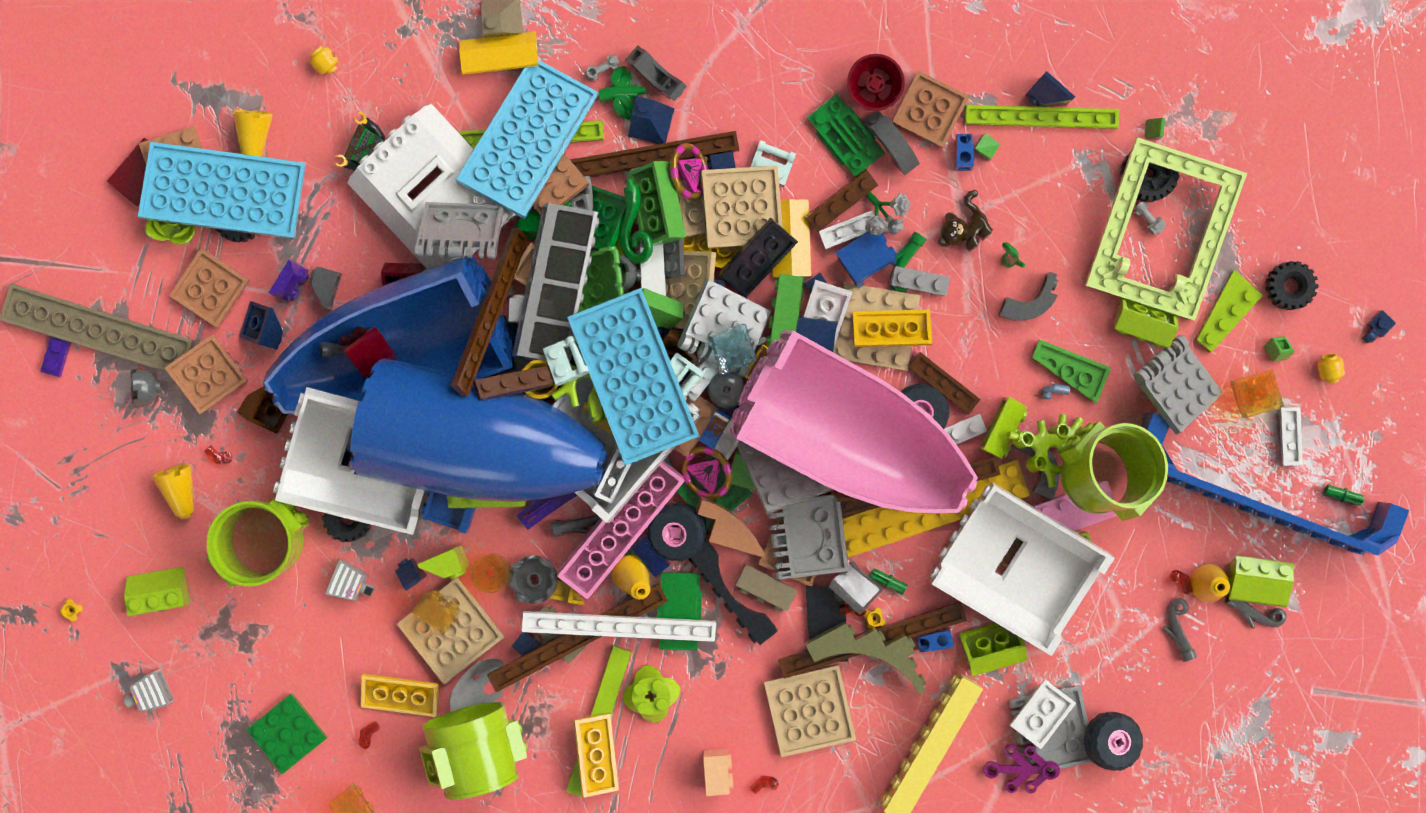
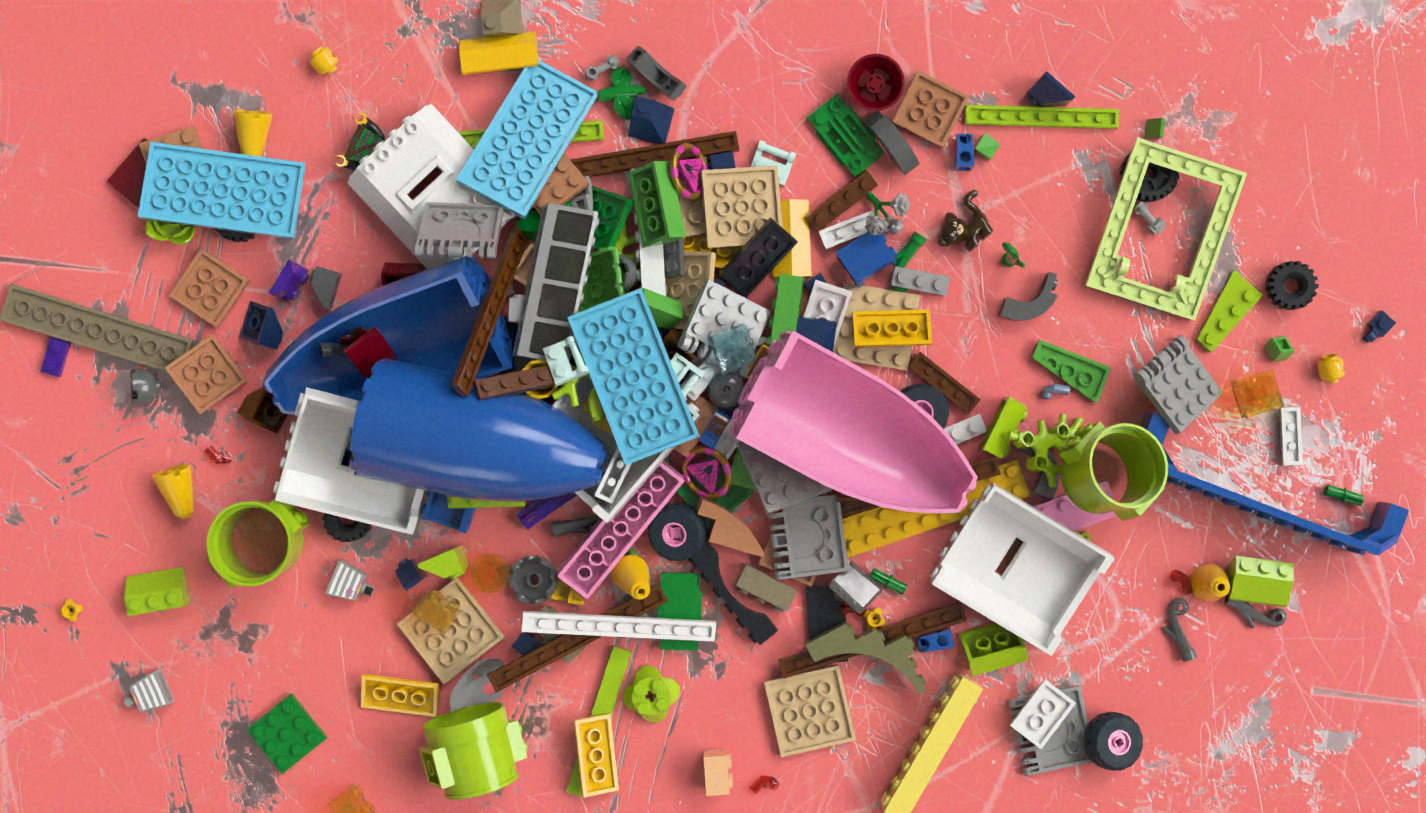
(366, 734): clear red arm -> none
(633, 202): green plant -> none
(649, 556): clear blue brick -> none
(1024, 769): magenta plant -> none
(1146, 322): lime slope -> none

